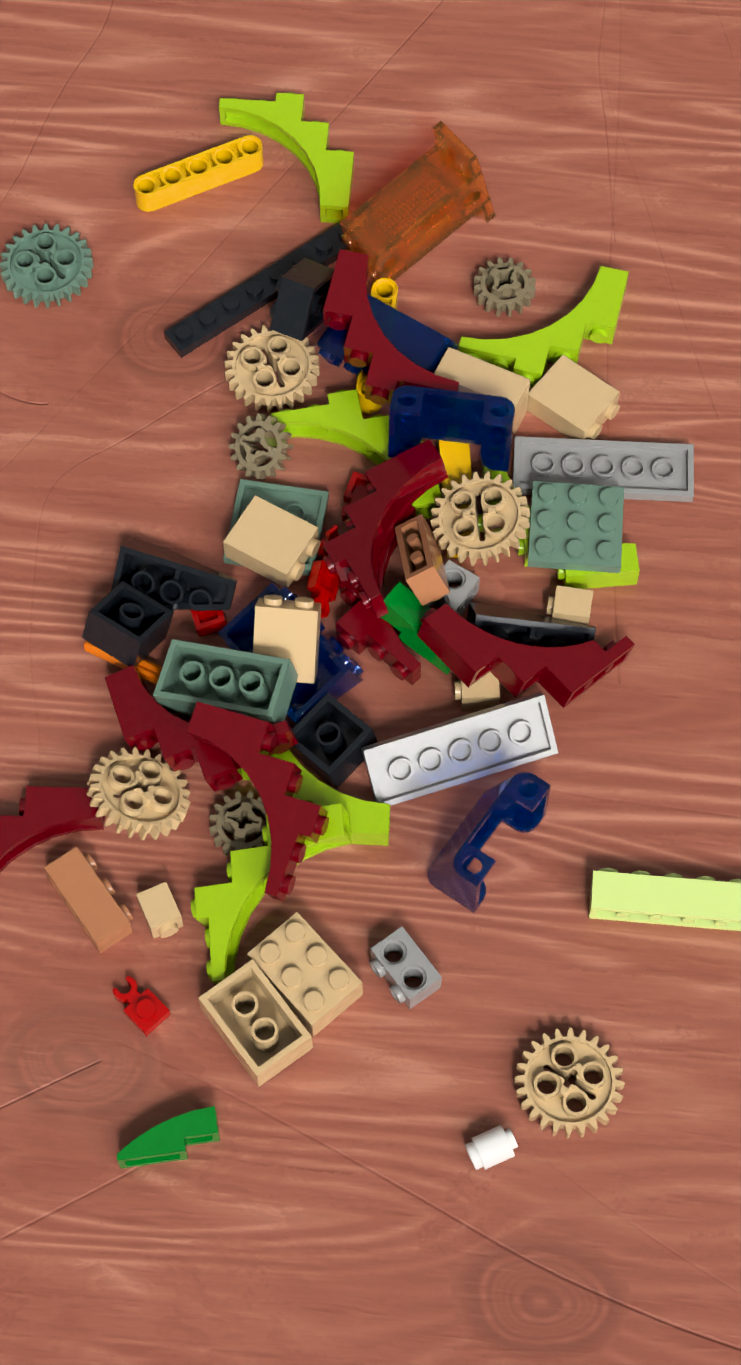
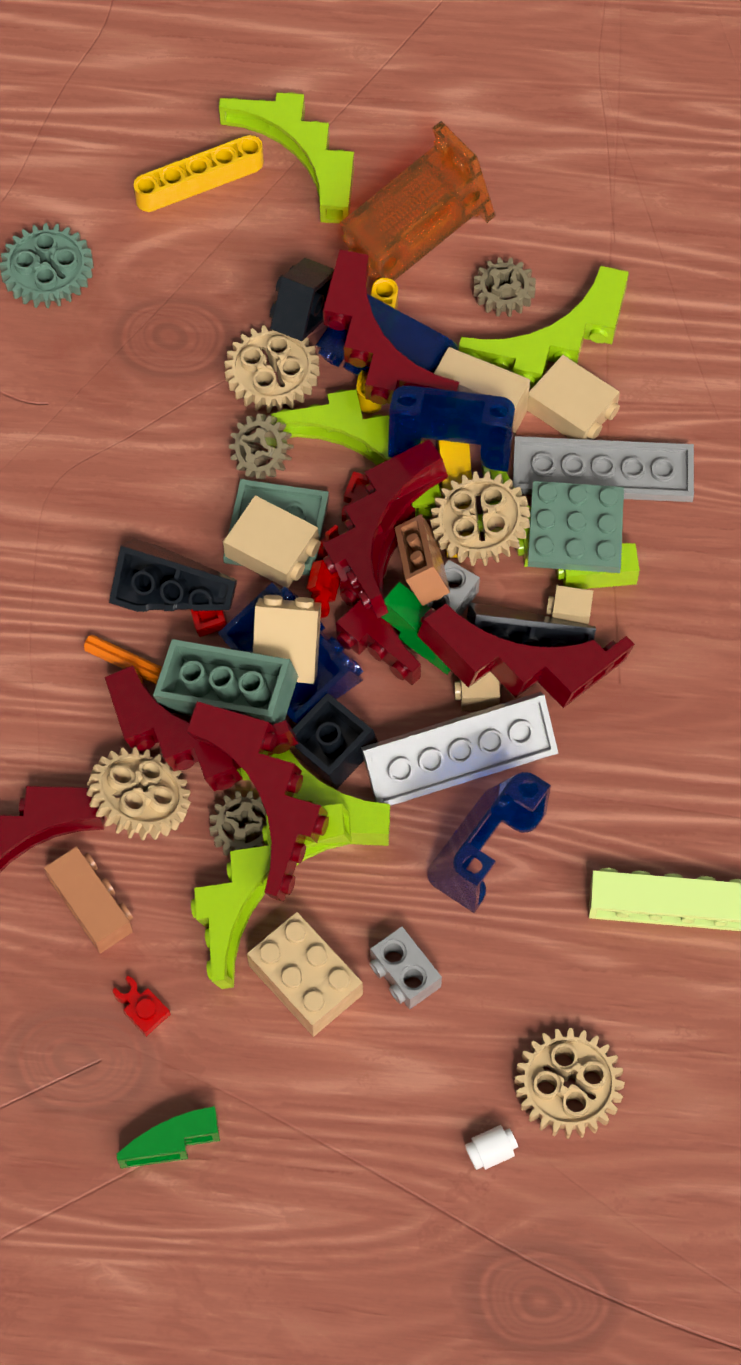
(127, 624): black brick -> none
(160, 911): tan brick -> none
(249, 295): black plate -> none
(255, 1022): tan brick -> none

